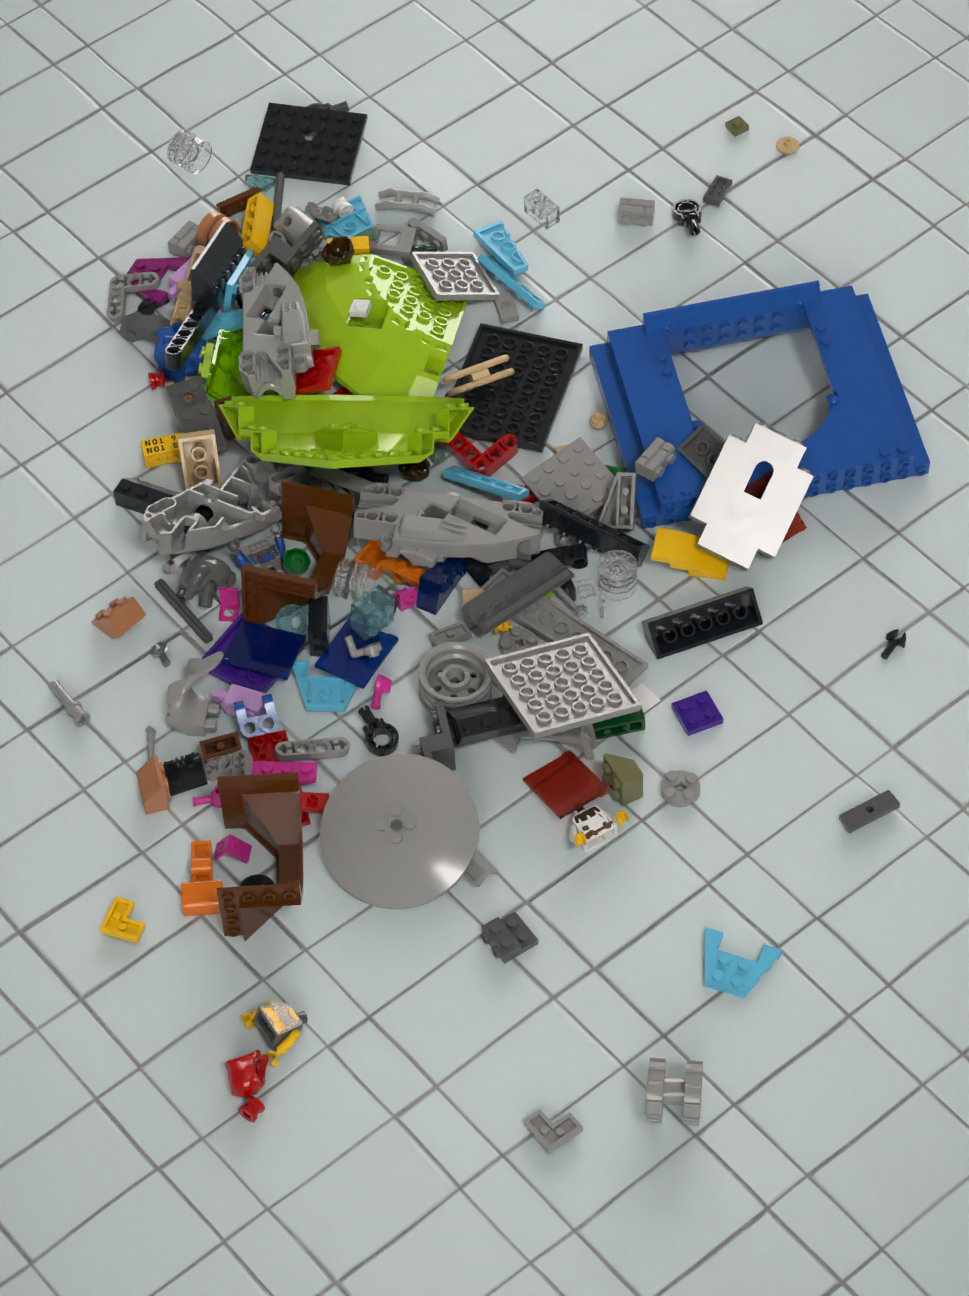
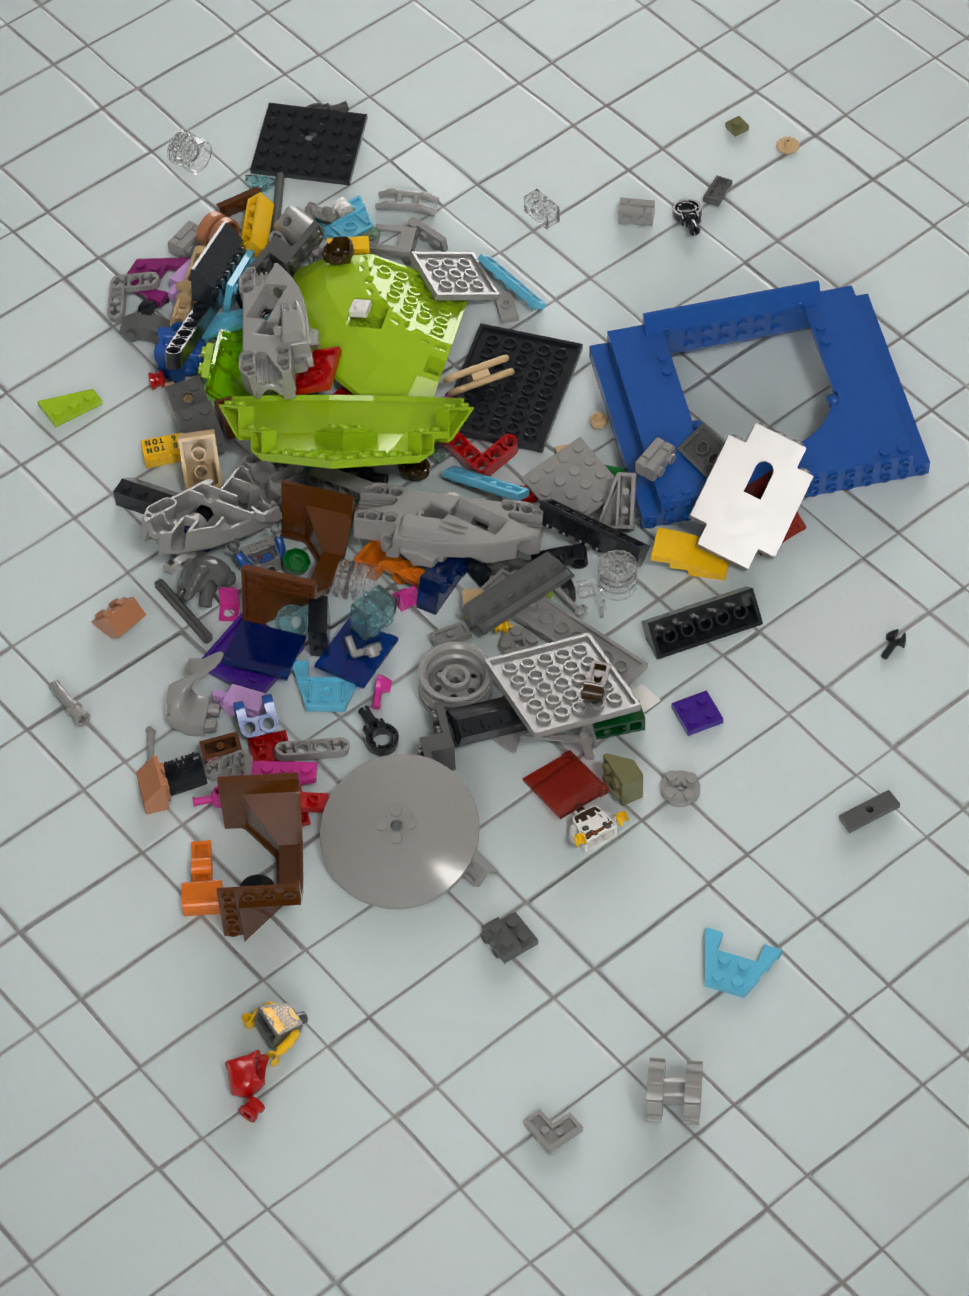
(69, 406): none -> lime wing
(118, 923): yellow plate -> none
(159, 650): flat silver plate -> none
(233, 847): dark pink bracket -> none
(423, 248): clear green plate -> none
(500, 245): medium azure wing -> none
(563, 542): light grey hinge -> none
(596, 681): none -> plate

